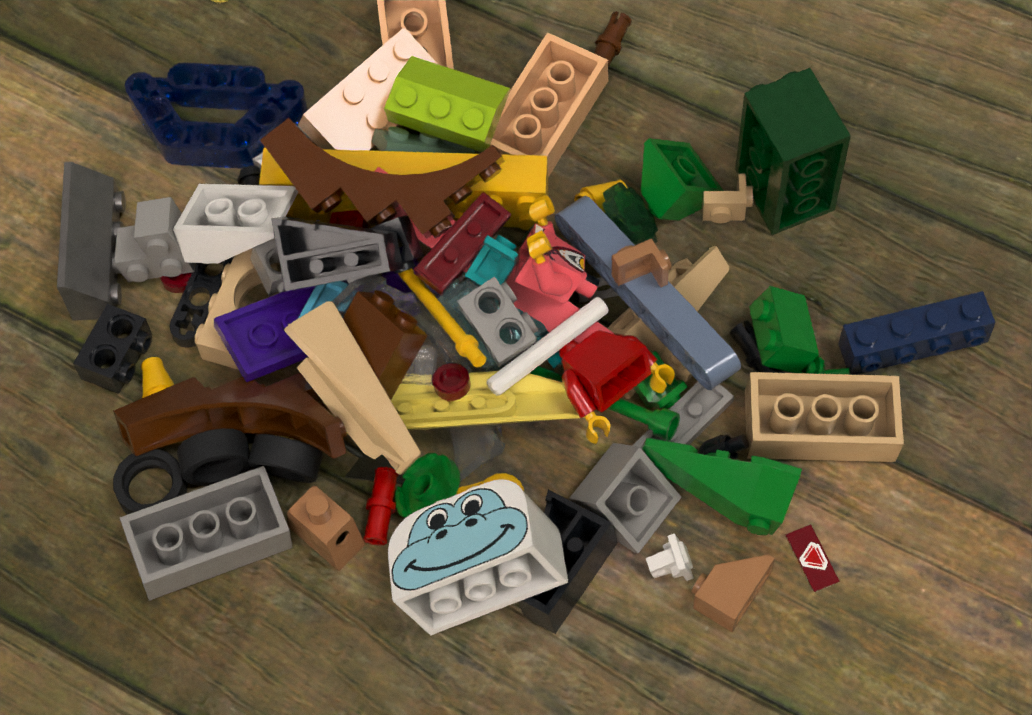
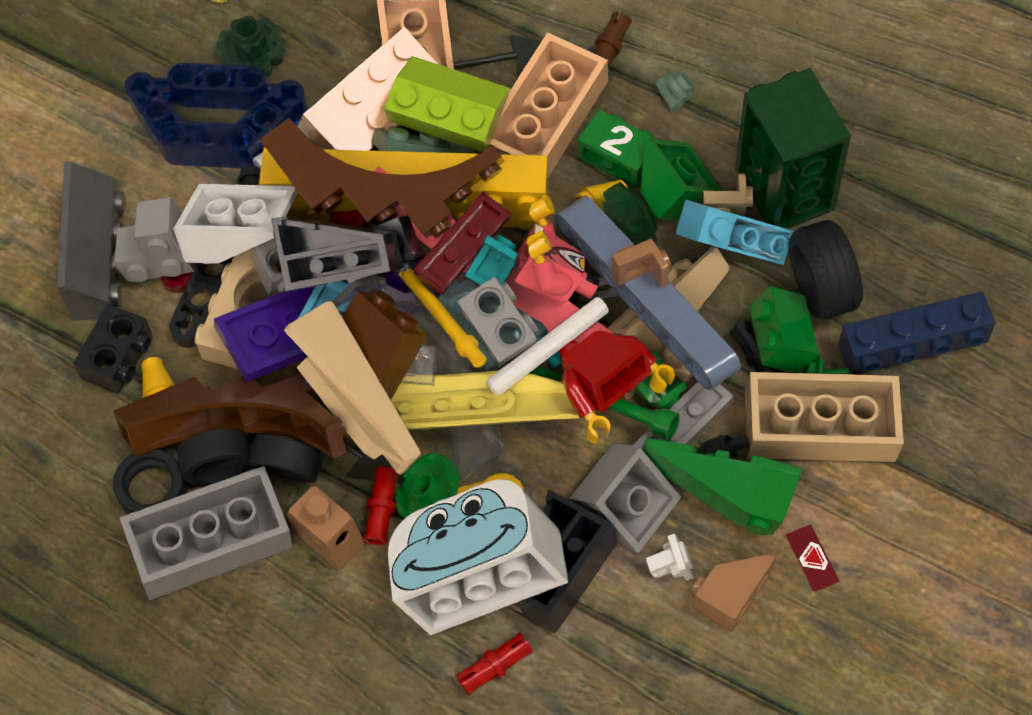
(252, 44): none -> clear green plant
(451, 381): dark red tile -> none
(494, 663): none -> red pin
(523, 51): none -> pearl dark grey piece
(614, 147): none -> green brick
(675, 89): none -> sand green plate
(734, 232): none -> medium azure slope
(826, 269): none -> black tyre

